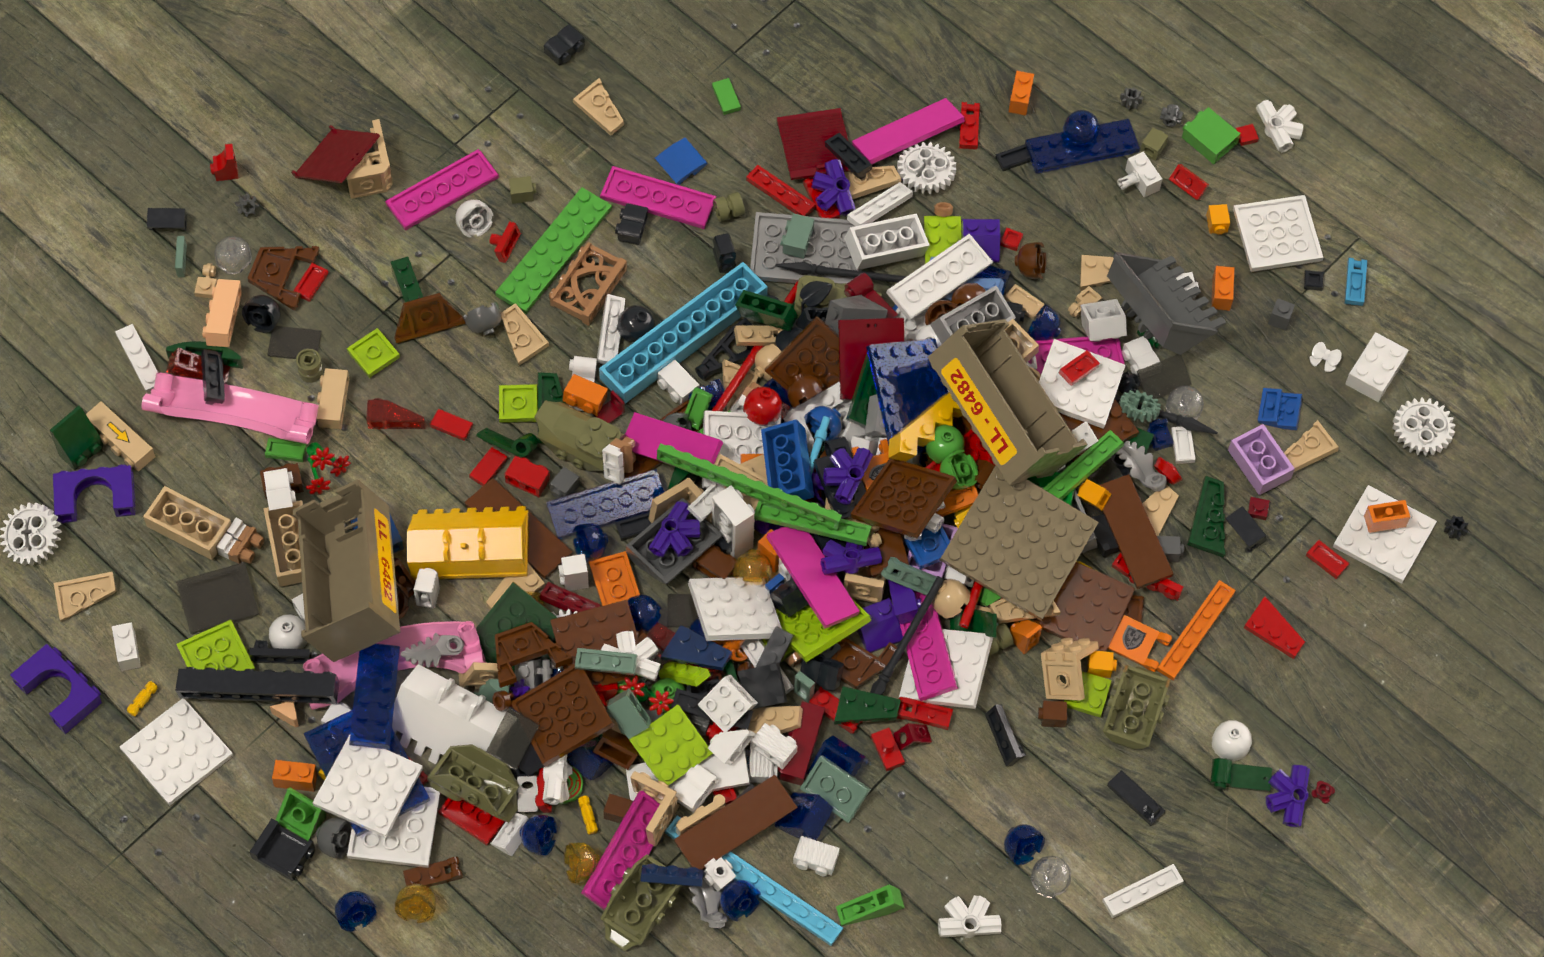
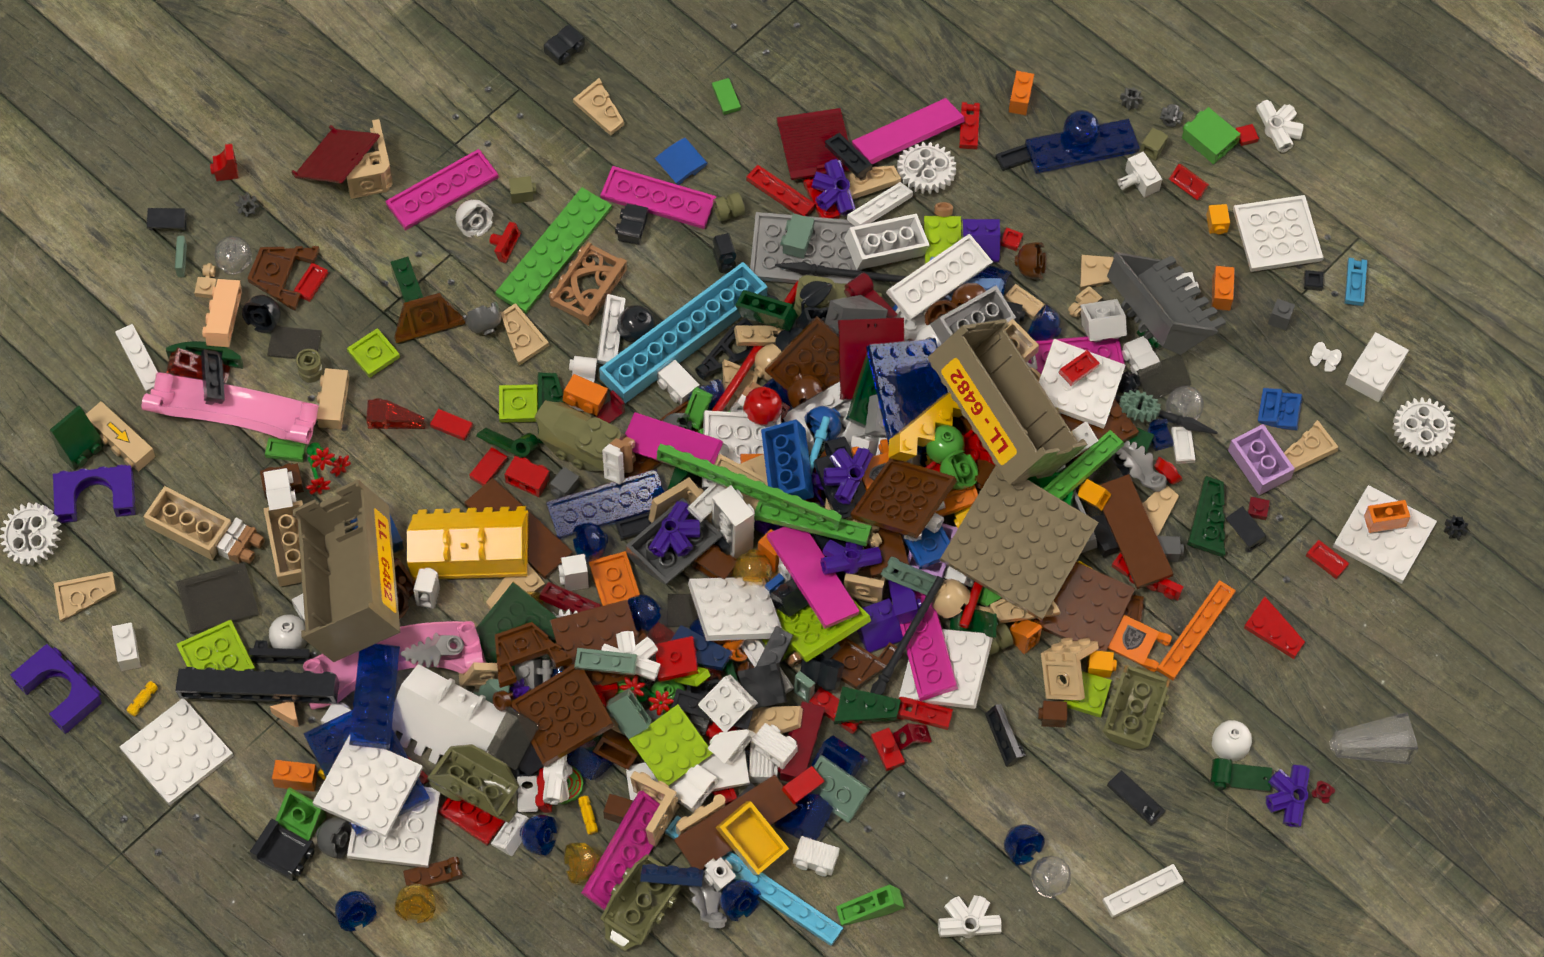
(676, 658): none -> red plate
(752, 838): none -> yellow piece
(802, 785): none -> red tile
(1379, 740): none -> clear slope

